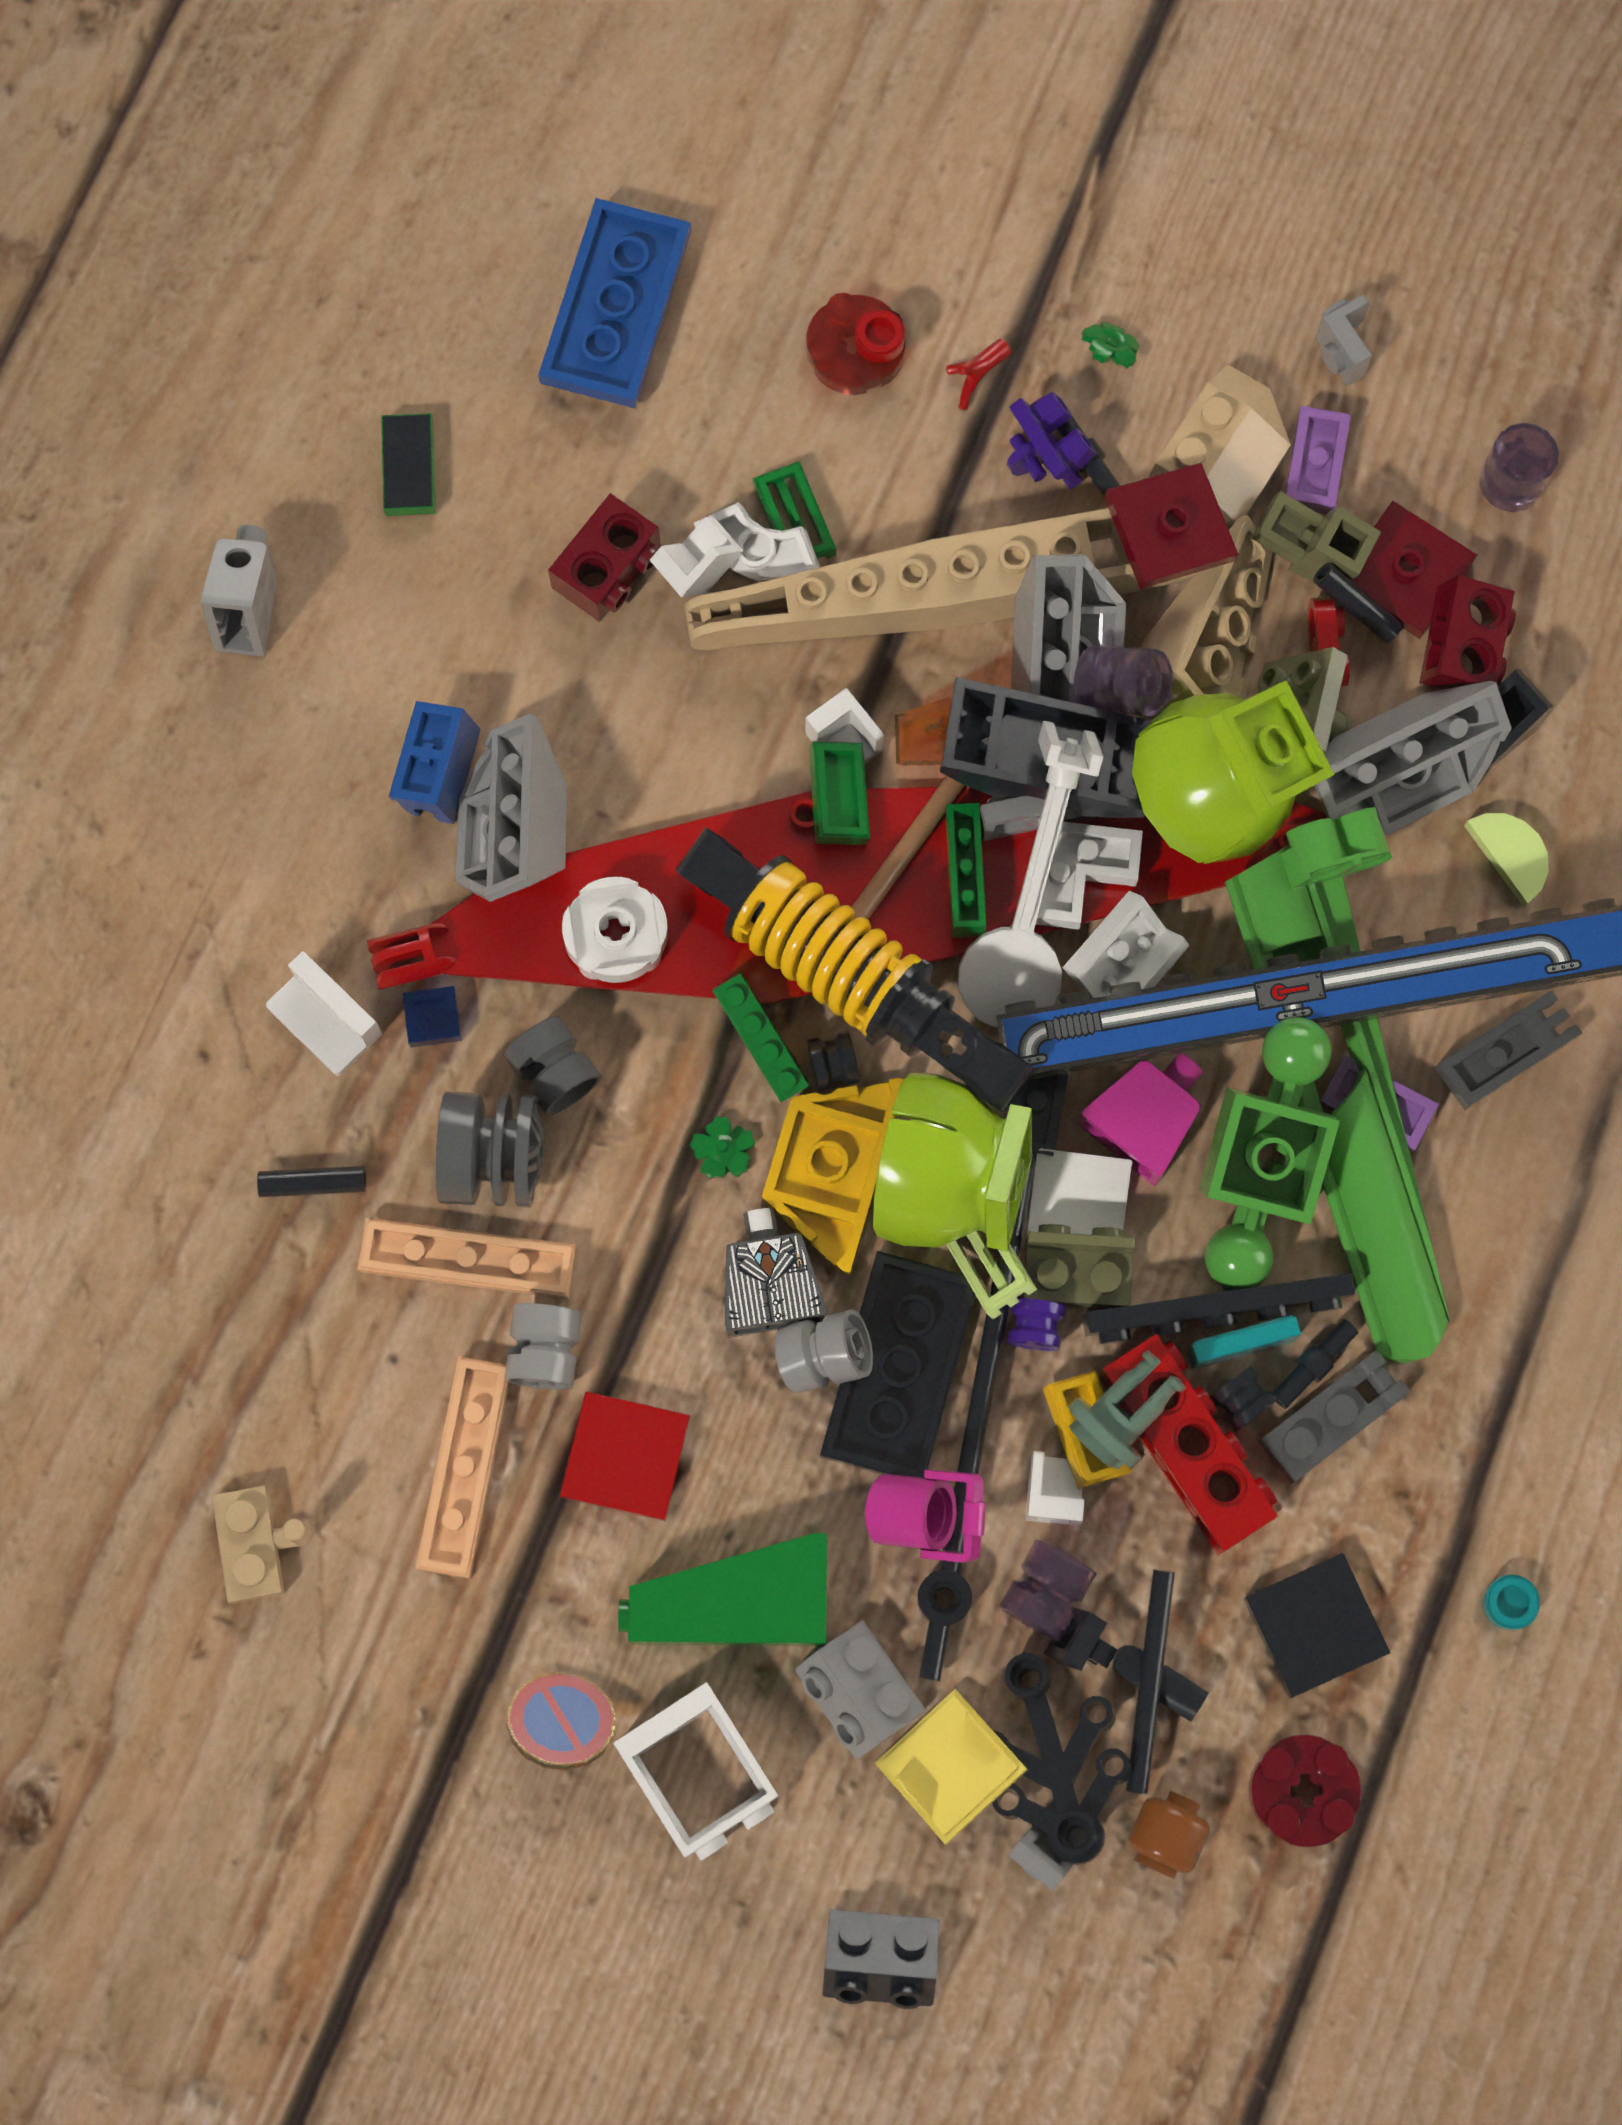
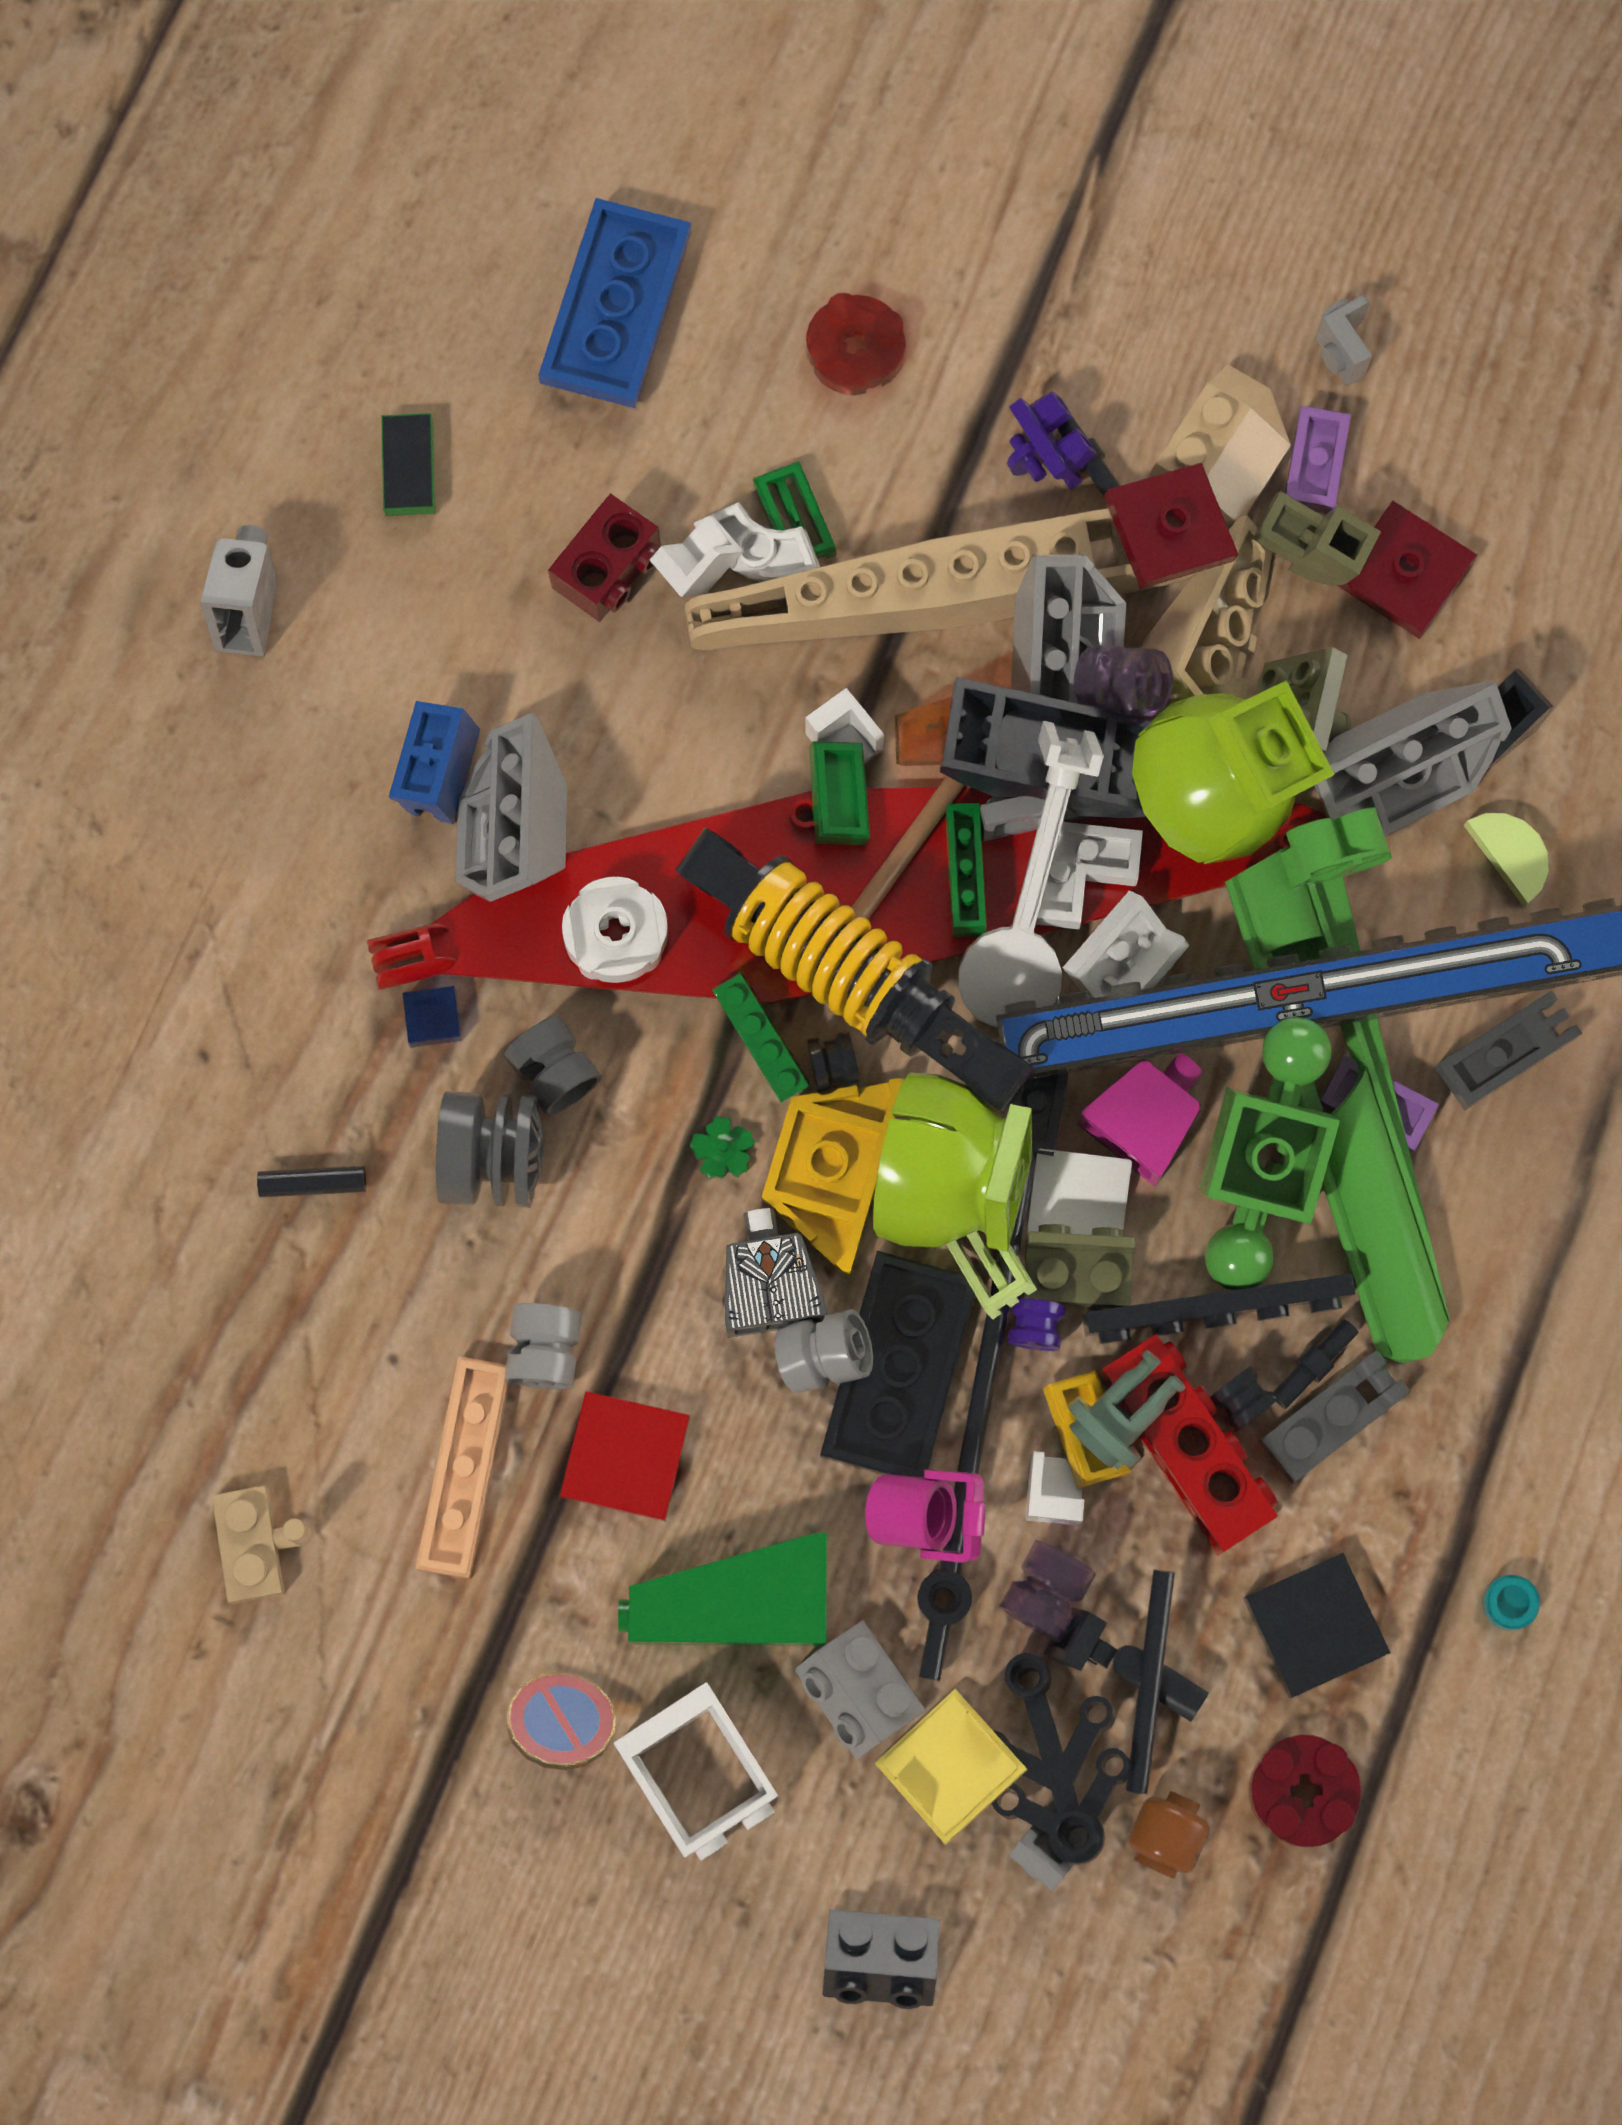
(323, 1016): white panel -> none
(467, 1258): light nougat tile -> none
(879, 336): red tile -> none
(977, 368): red bar -> none
(1110, 341): green plant -> none
(1243, 1342): teal tile -> none
(1325, 626): red plate -> none
(1357, 602): black piece -> none
(1456, 632): dark red brick -> none
(1518, 467): wheel -> none

